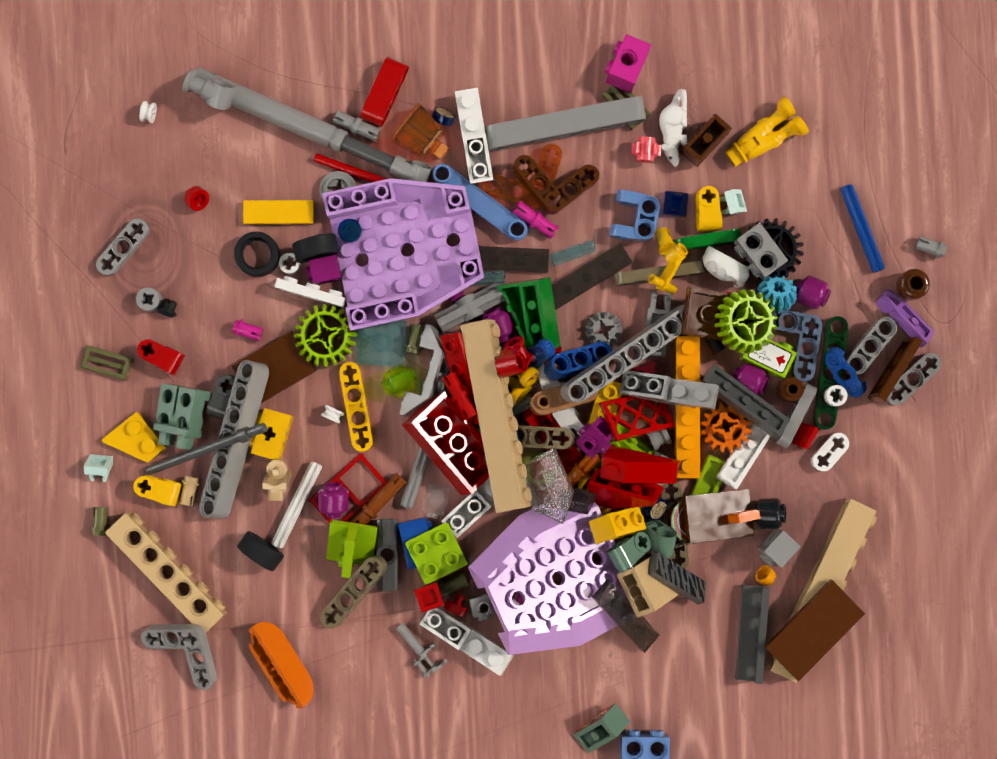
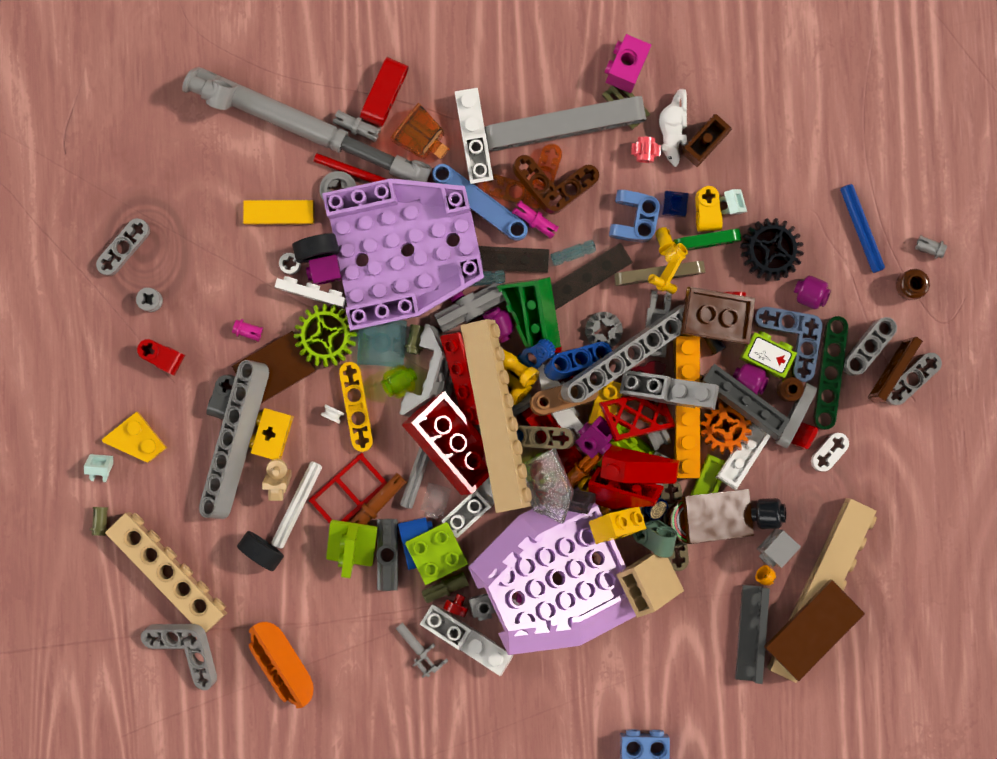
(126, 368): olive tile -> none
(148, 112): white bush -> none
(162, 490): yellow piece -> none
(167, 308): black piece -> none
(180, 414): sand green hips -> none
(189, 490): tan pin -> none
(196, 198): red tile -> none
(239, 254): black tyre -> none
(243, 435): dark grey bar -> none
(333, 499): magenta head -> none
(350, 230): clear blue tile -> none
(351, 590): dark tan beam -> none
(429, 597): red tile -> none
(443, 116): clear blue tile -> none
(459, 396): red pin -> none
(513, 358): red piece -> none
(602, 728): sand green slope -> none
(622, 613): clear smoke tile -> none
(629, 550): sand green piece -> none
(677, 578): dark grey tile -> none
(725, 267): white piece -> none
(744, 516): orange tile -> none
(748, 342): lime gear -> none
(762, 137): yellow piece -> none
(765, 247): light grey brick -> none
(779, 292): medium azure gear -> none
(835, 361): blue piece -> none
(842, 392): white bush -> none
(904, 316): medium lavender hinge -> none

